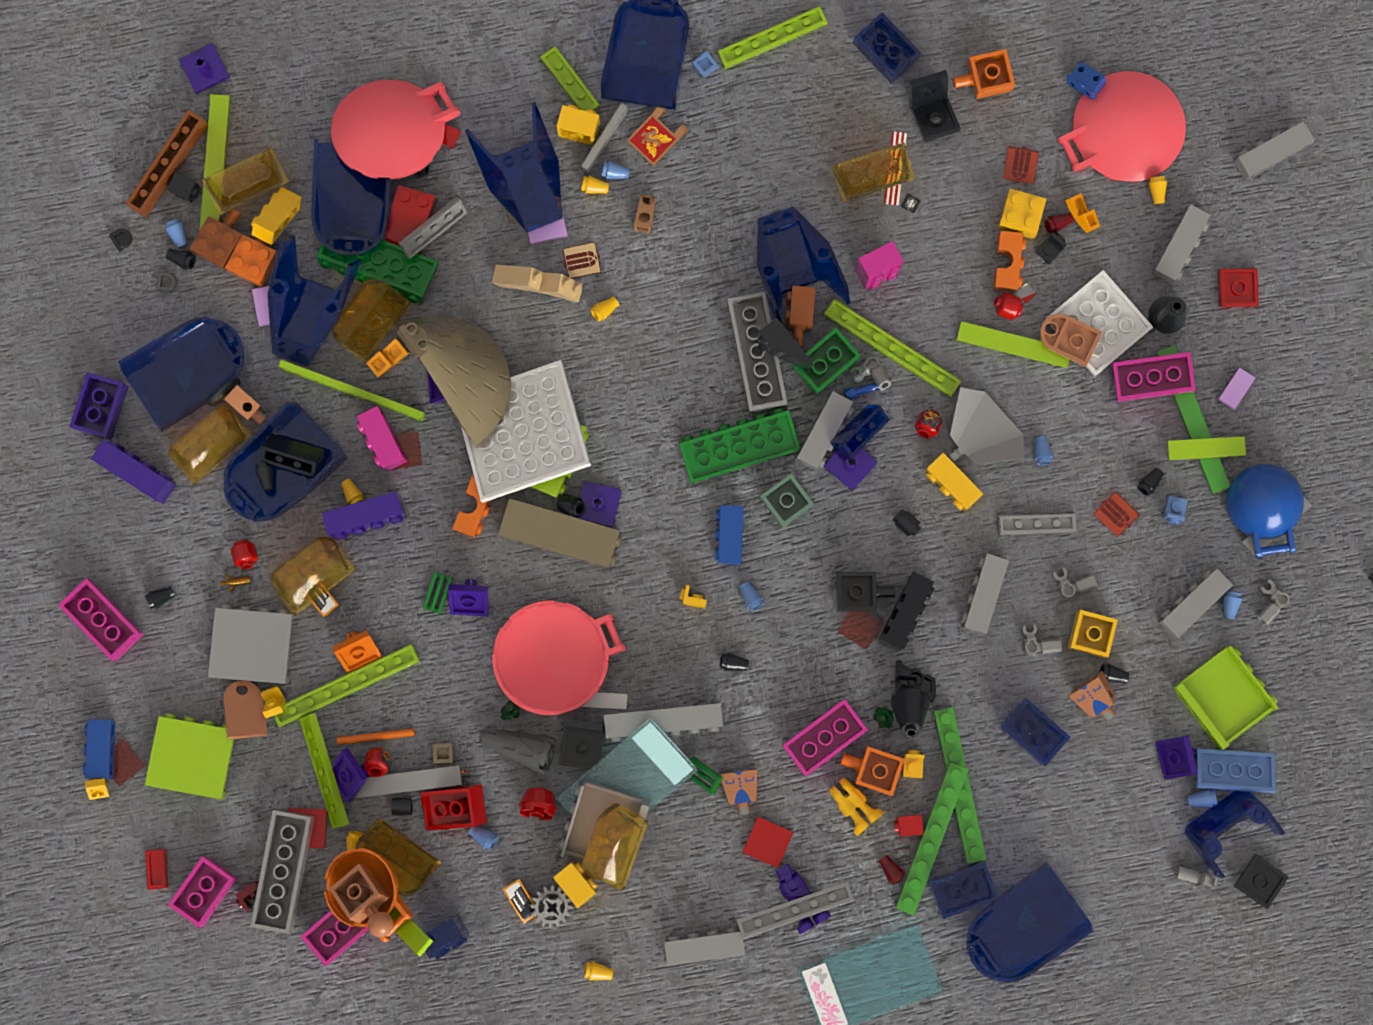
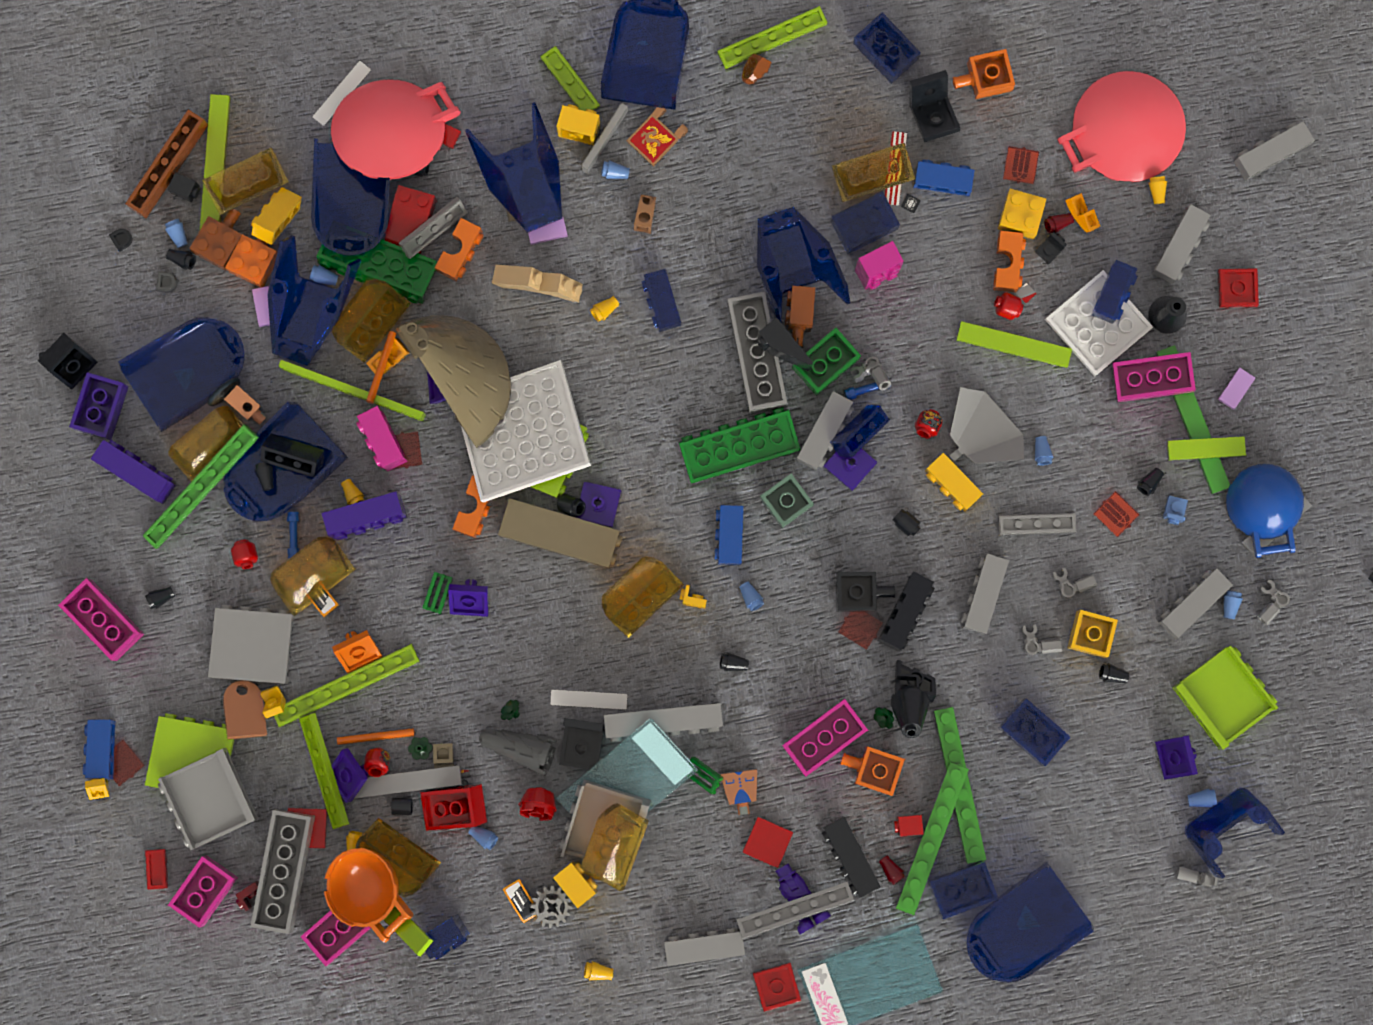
(67, 361): none -> black piece
(200, 486): none -> bright green tile
(204, 68): dark purple tile -> none
(207, 799): none -> light grey panel
(234, 582): pearl gold bar -> none
(293, 518): none -> blue bar
(323, 276): none -> medium blue cone
(349, 84): none -> white sticker
(359, 898): nougat brick -> none
(381, 367): none -> orange bar
(426, 748): none -> dark green plant
(454, 265): none -> orange arch
(553, 657): coral dish -> none
(581, 260): piece -> none
(593, 185): yellow cone -> none
(639, 594): none -> clear yellow windscreen
(661, 300): none -> clear blue brick
(705, 64): medium blue plate -> none
(755, 69): none -> dark orange rock
(777, 986): none -> red tile
(851, 857): none -> black brick
(852, 800): yellow piece -> none
(865, 222): none -> clear blue brick
(892, 348): lime tile -> none
(913, 764): yellow bracket -> none
(944, 177): none -> blue brick
(1071, 338): nougat tile -> none
(1086, 80): blue piece -> none
(1095, 696): nougat torso -> none
(1115, 292): none -> clear blue brick
(1235, 770): medium blue plate -> none
(1261, 881): black plate -> none

